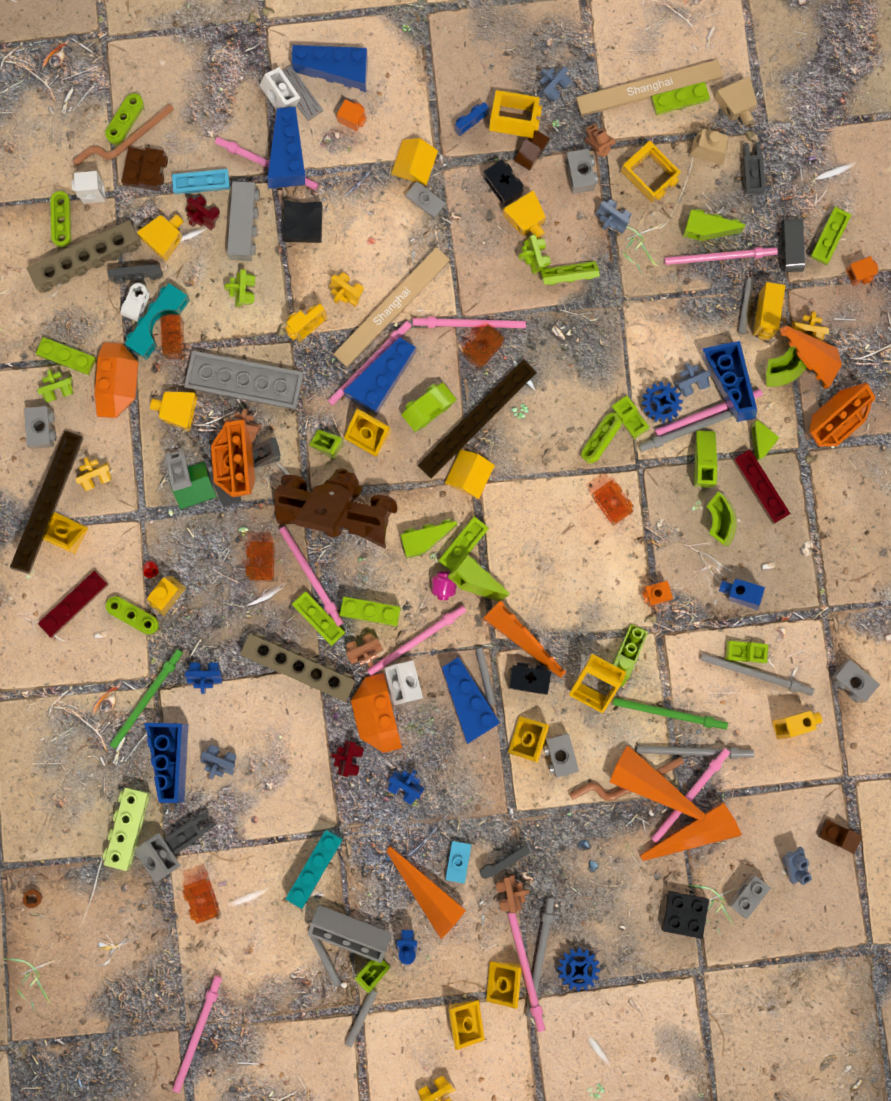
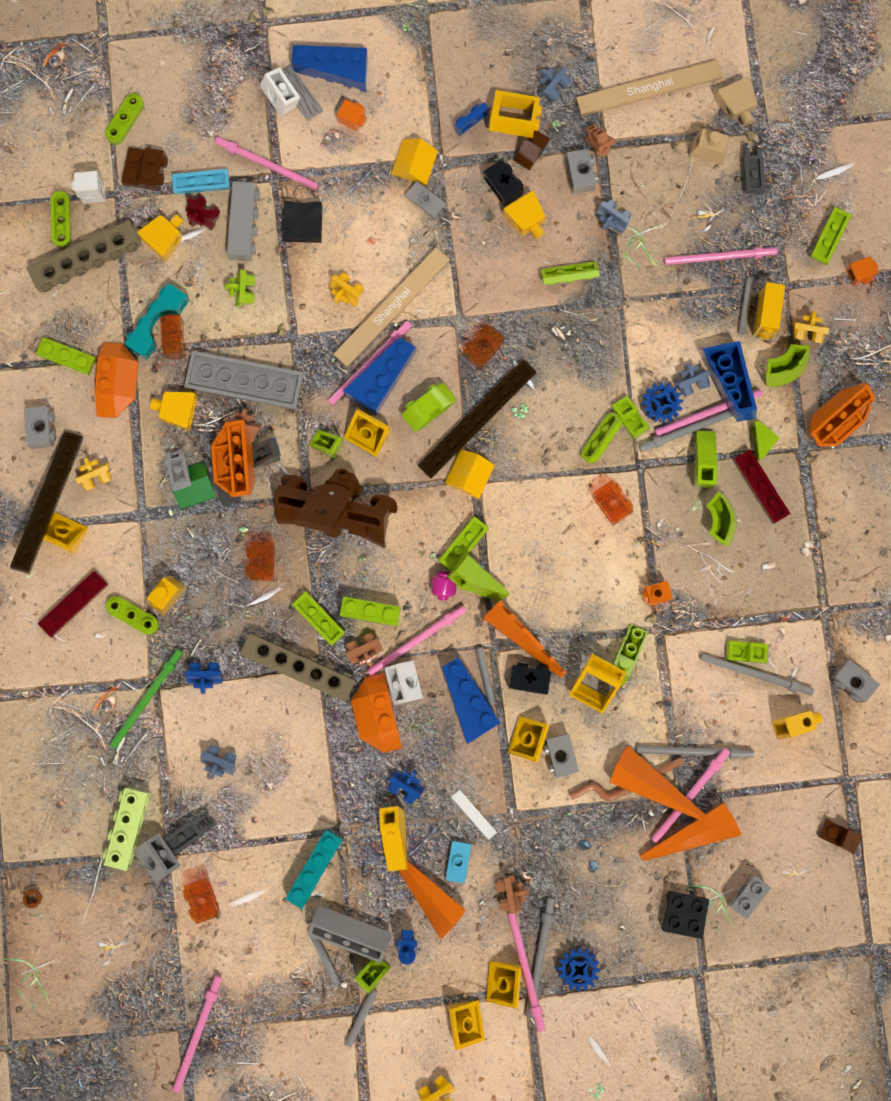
(48, 390): lime hips -> none
(126, 143): nougat piece -> none
(135, 273): dark grey hinge -> none
(135, 305): white piece -> none
(150, 569): red hinge -> none
(169, 759): blue wedge -> none
(286, 157): blue wedge -> none
(300, 326): yellow plate -> none
(330, 607): bright pink bar -> none
(344, 758): dark red hips -> none
(394, 837): none -> yellow slope
(422, 540): lime slope -> none
(431, 322): bright pink bar -> none
(474, 814): none -> white sticker
(504, 861): dark grey hinge -> none
(532, 254): lime hips -> none
(651, 150): yellow window -> none
(680, 98): lime plate -> none
(706, 226): lime slope -> none
(706, 721): bright green bar -> none
(750, 598): blue torso -> none
(792, 245): dark grey beam -> none
(797, 866): sand blue hips -> none
(815, 354): orange wedge -> none

